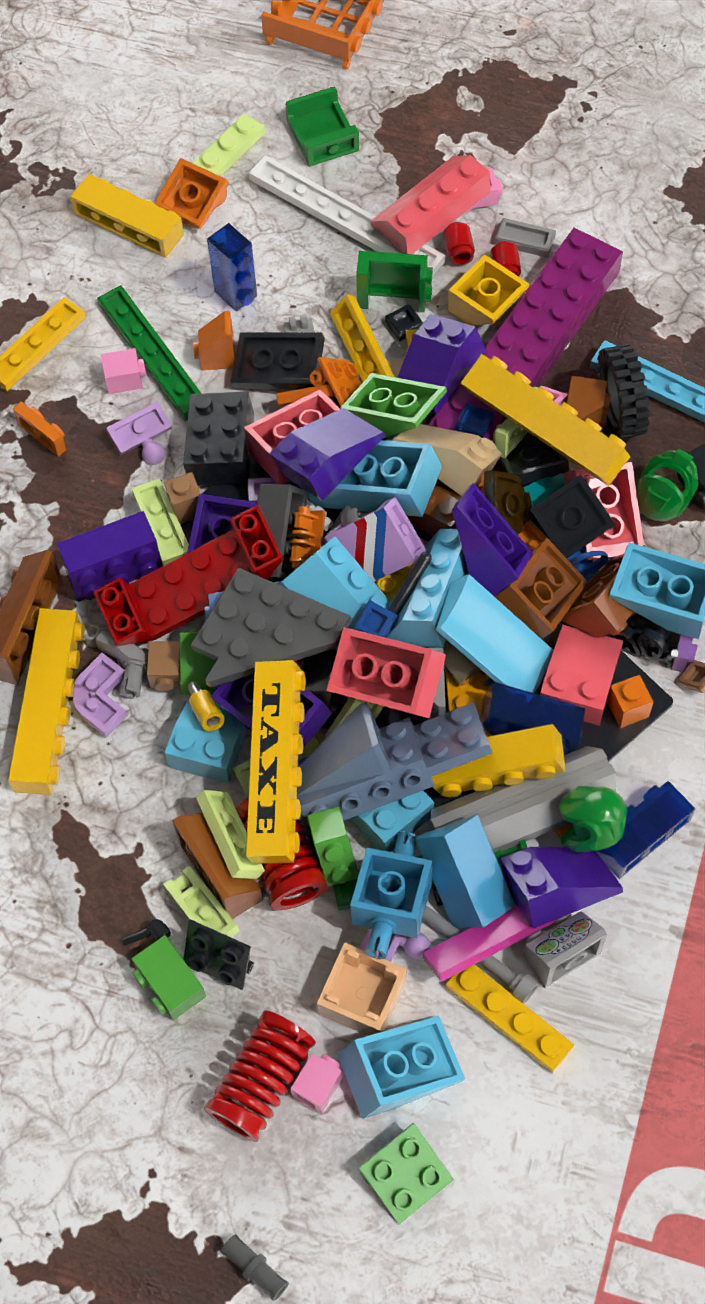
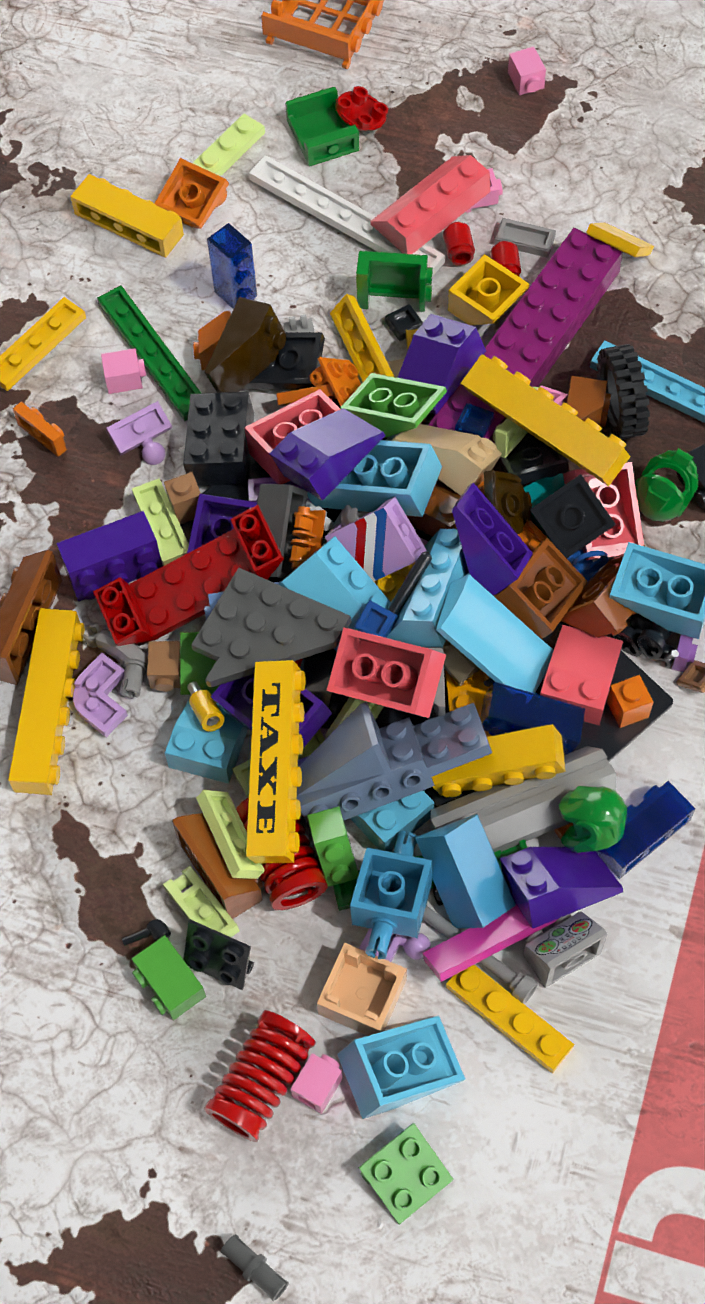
(246, 346): none -> dark brown slope
(361, 109): none -> red dish
(526, 70): none -> bright pink brick
(619, 239): none -> yellow tile

